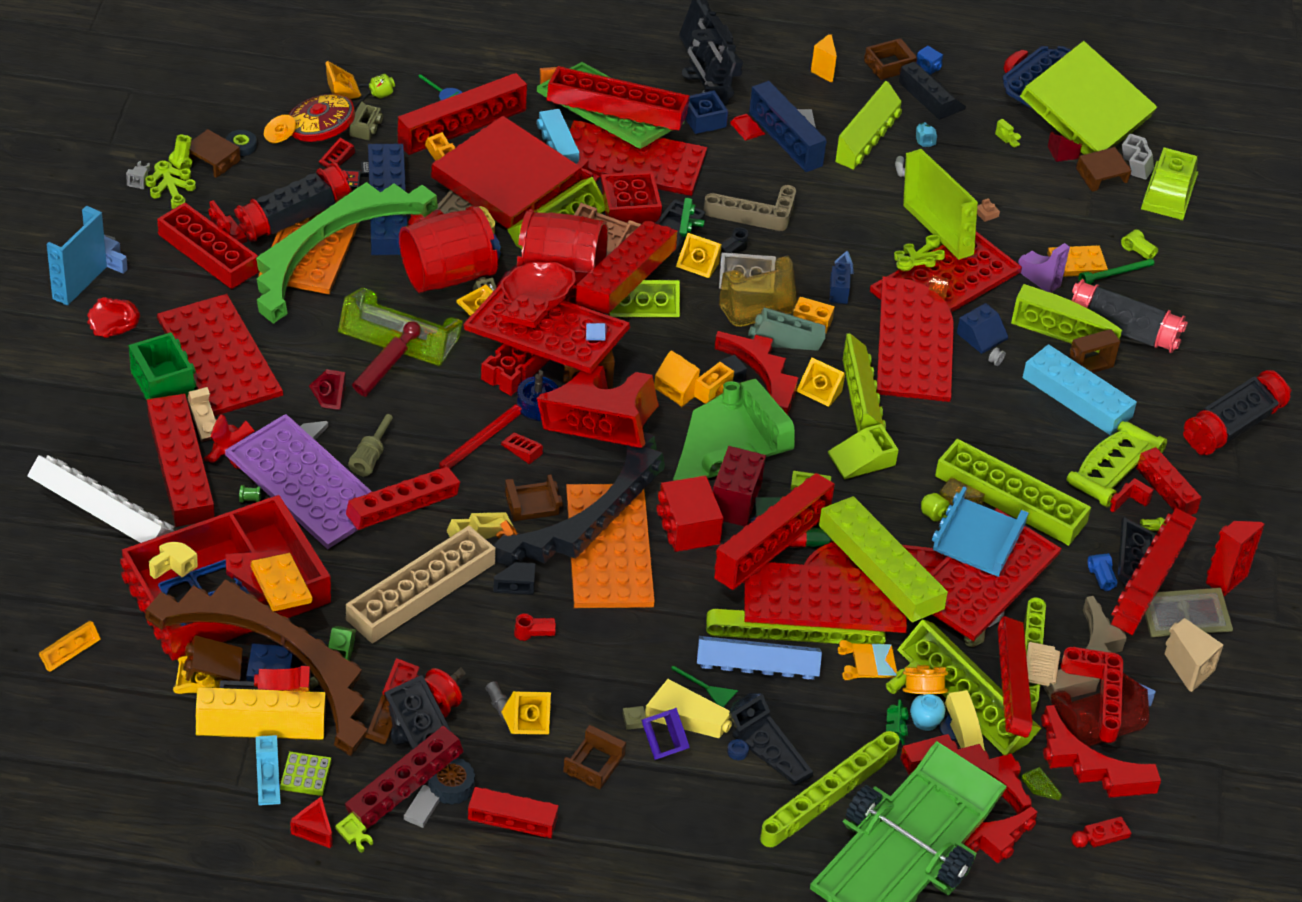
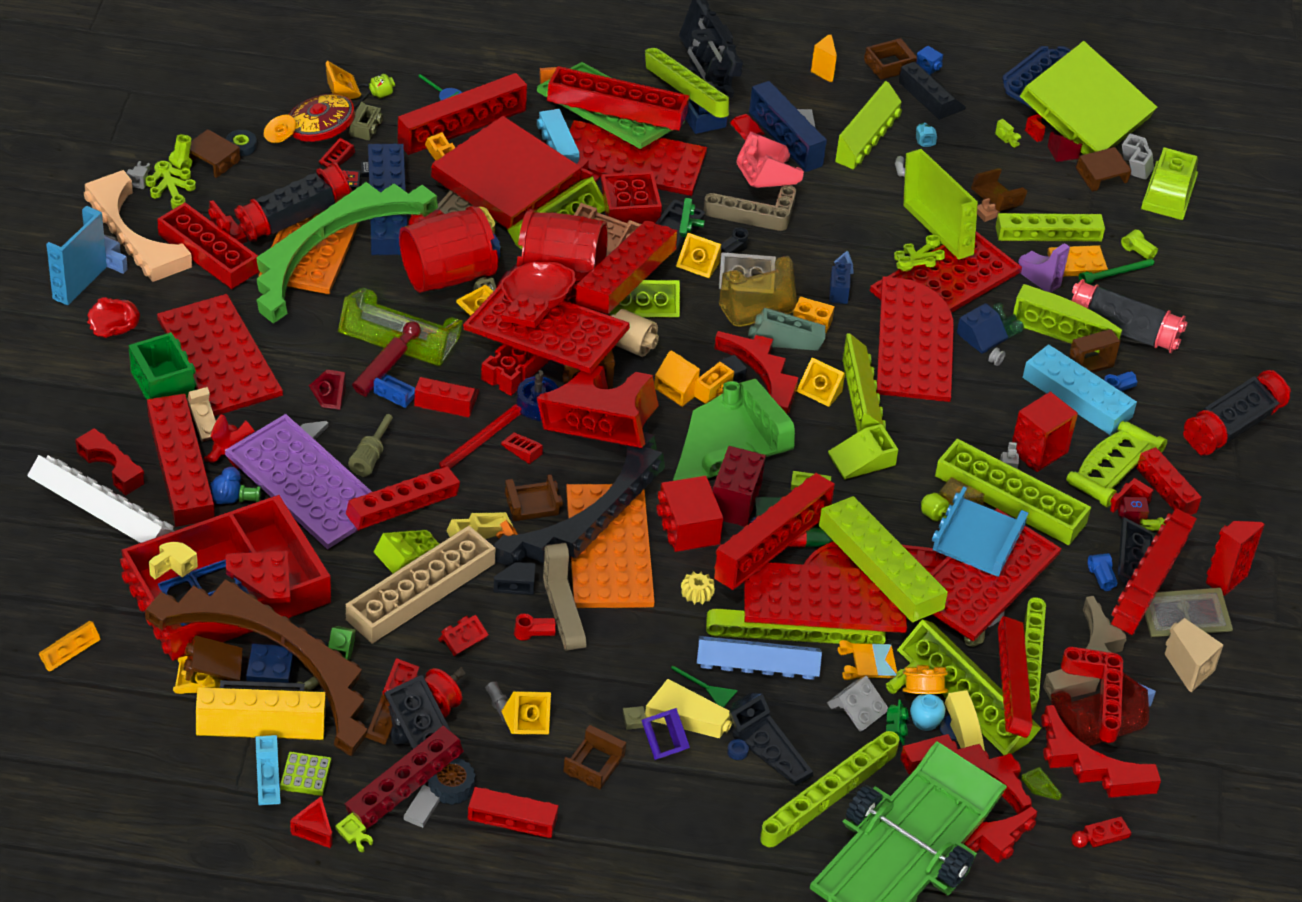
(96, 448): none -> red arch
(155, 258): none -> light nougat arch
(226, 486): none -> blue hair
(281, 582): light orange plate -> none
(283, 679): red arch -> none
(394, 390): none -> blue bracket
(402, 548): none -> lime slope
(445, 397): none -> red slope
(463, 635): none -> red bracket
(561, 598): none -> dark tan beam
(596, 331): medium blue slope -> none
(641, 335): none -> tan cylinder
(687, 82): none -> lime beam
(697, 588): none -> light yellow gear
(764, 163): none -> coral windscreen
(860, 702): none -> light grey bracket
(939, 285): clear orange slope -> none
(987, 186): none -> reddish brown panel
(1010, 322): none -> clear green piece
(1011, 457): none -> light grey piece
(1014, 60): red brick -> none
(1035, 127): none -> red bracket
(1042, 663): tan window -> none
(1044, 431): none -> red container
(1049, 227): none -> lime brick
(1122, 381): none -> blue piece
(1134, 509): none -> dark red brick

